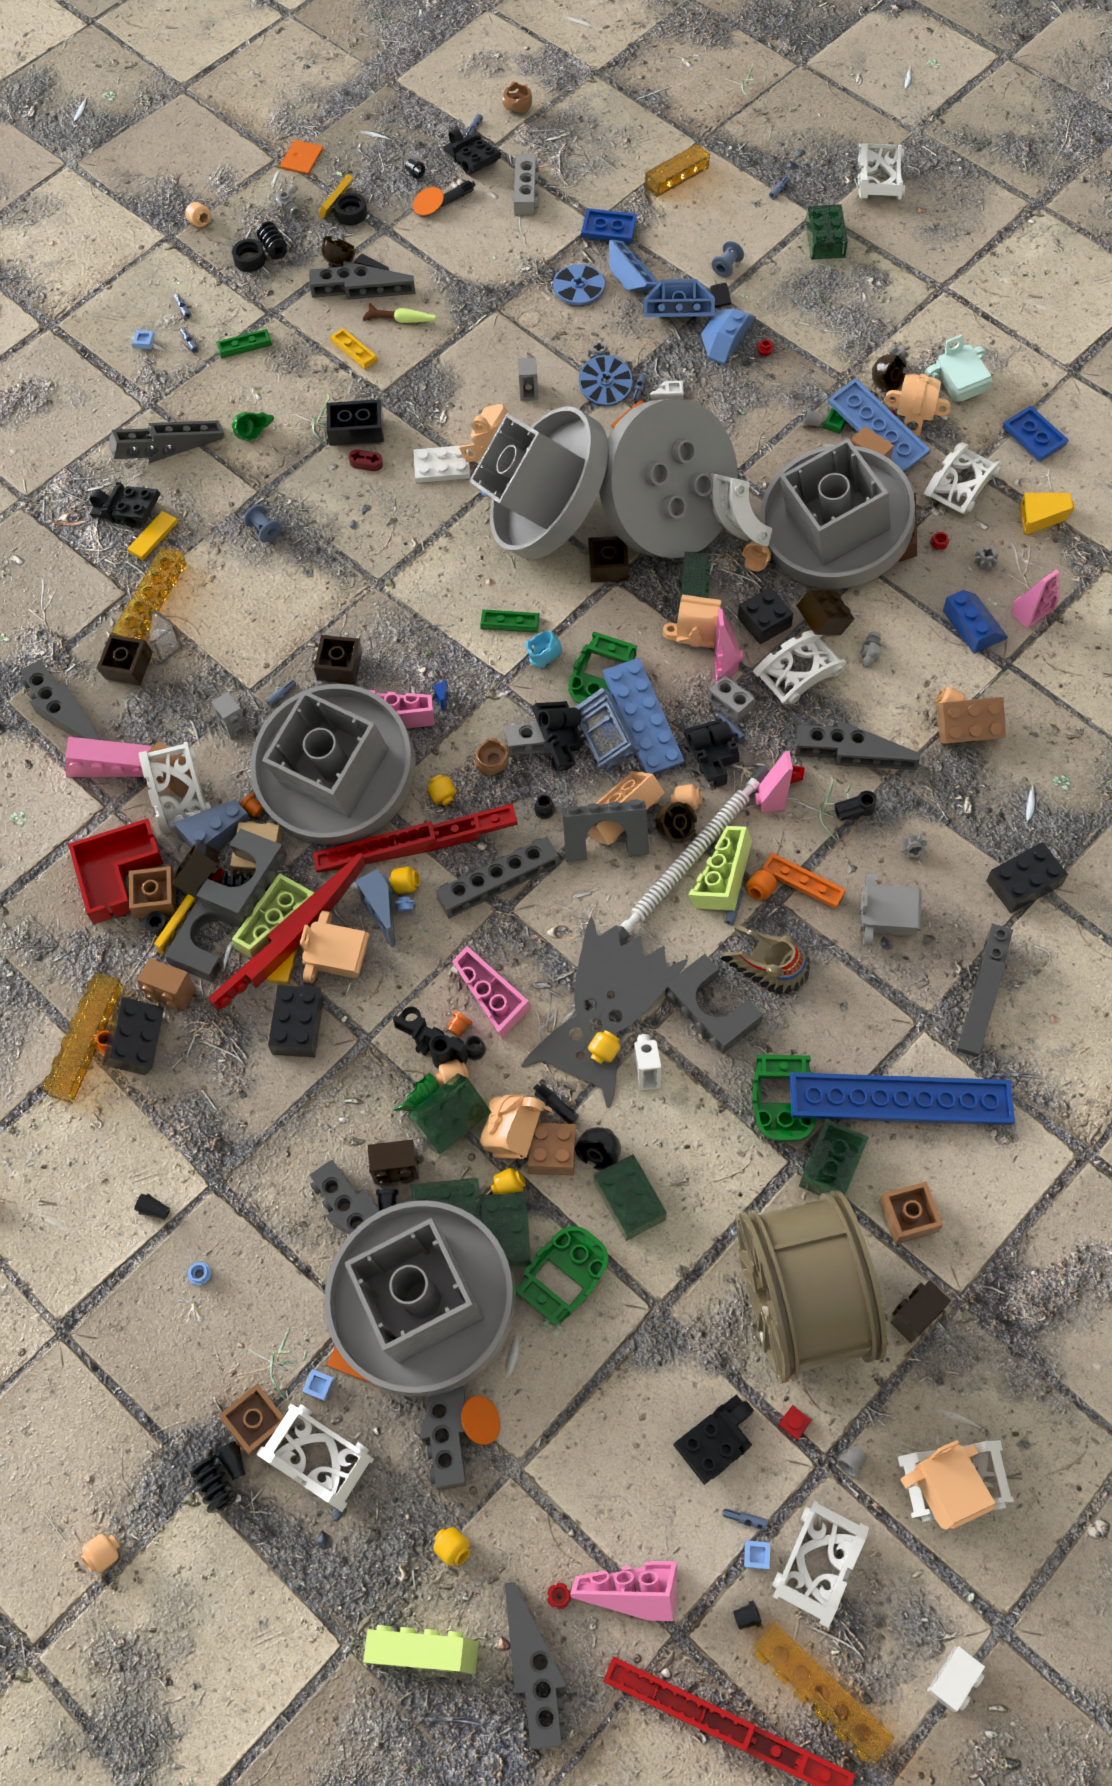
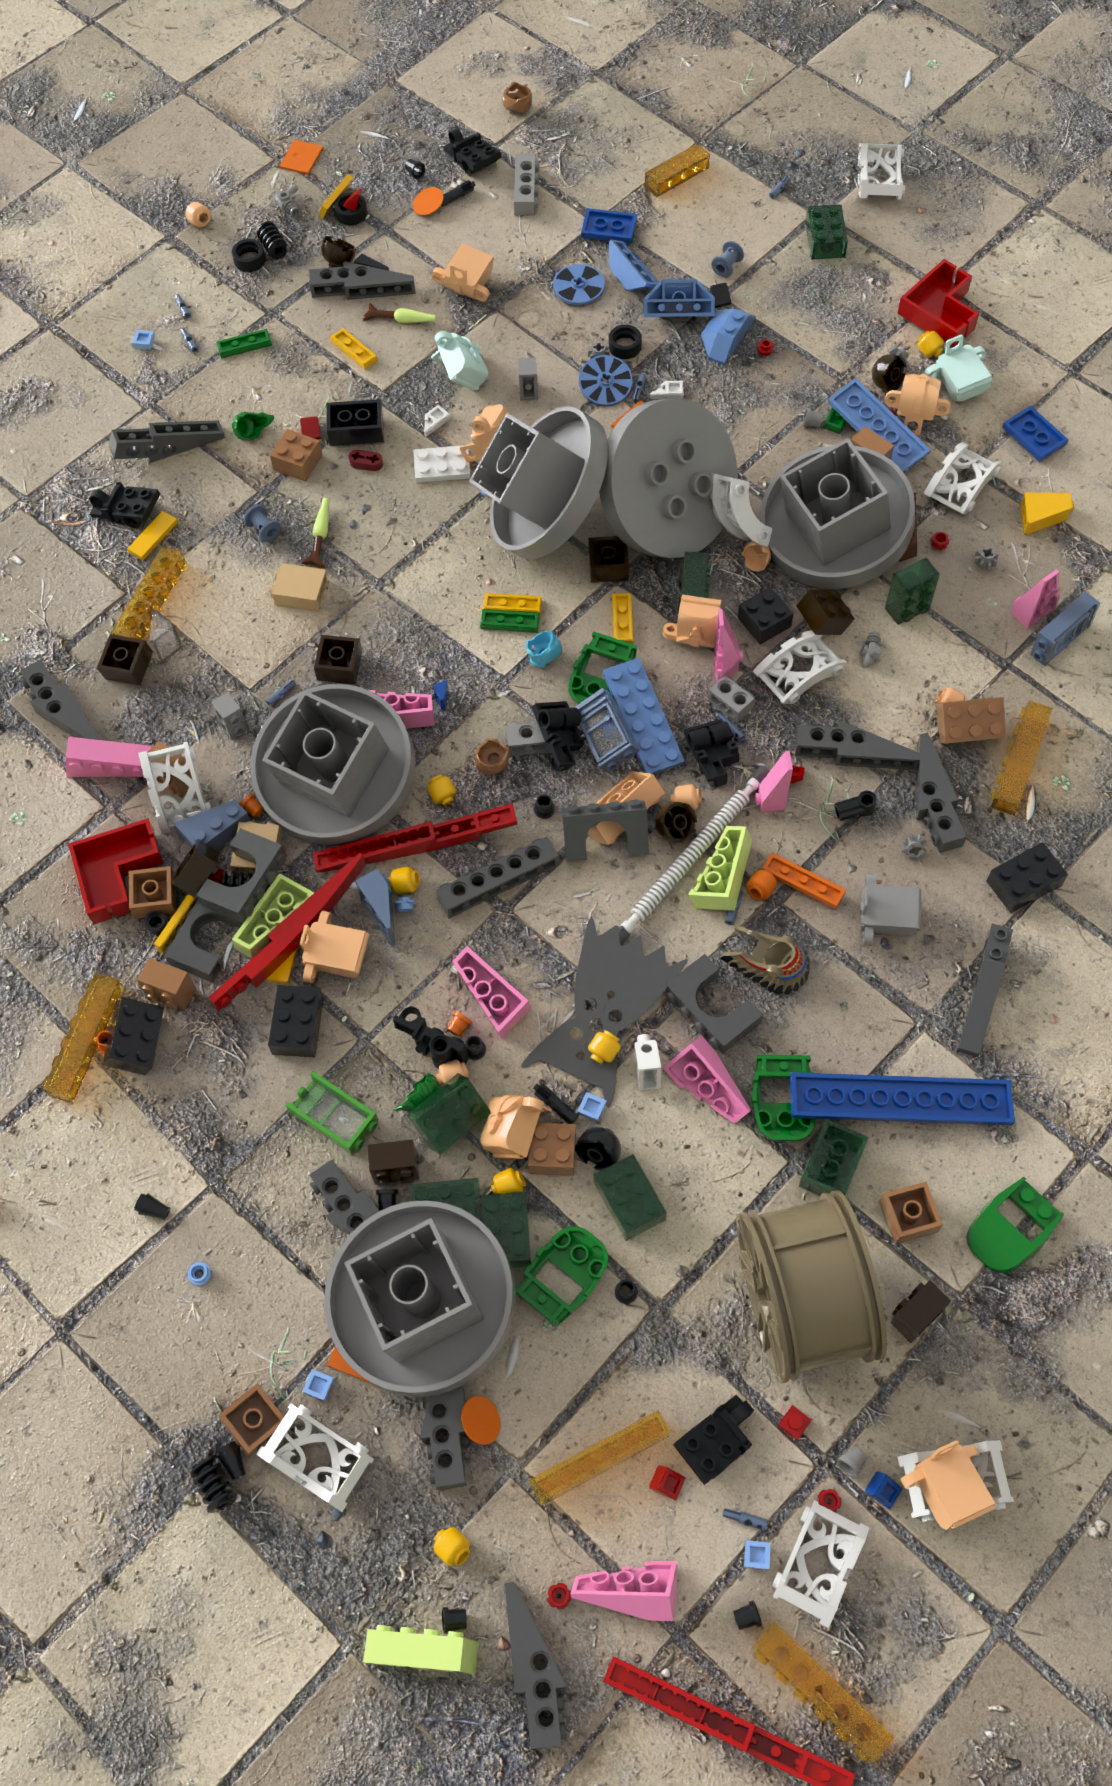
(100, 1553): light nougat head -> none
(296, 455): none -> medium nougat brick
(299, 587): none -> tan brick
(310, 427): none -> red slope
(320, 532): none -> piece
(334, 1114): none -> door
(353, 201): none -> red slope
(435, 419): none -> white tile
(453, 1619): none -> black piece
(461, 359): none -> light aqua piece
(467, 273): none -> light nougat piece
(472, 128): sand blue pin -> none
(510, 602): none -> yellow tile
(592, 1107): none -> light blue plate
(599, 1458): none -> clear yellow brick
(622, 617): none -> yellow tile
(625, 331): none -> black tyre
(626, 1299): none -> black piece
(667, 1482): none -> red slope
(705, 1075): none -> bright pink wedge
(830, 1494): none -> red plate
(883, 1489): none -> blue slope
(912, 591): none -> clear green brick
(930, 344): none -> yellow head
(934, 780): none -> dark grey brick
(935, 303): none -> red piece
(956, 1680): white brick -> none
(973, 621): blue slope -> none
(998, 1241): none -> green slope
(1021, 758): none -> clear yellow brick
(1065, 628): none -> sand blue door

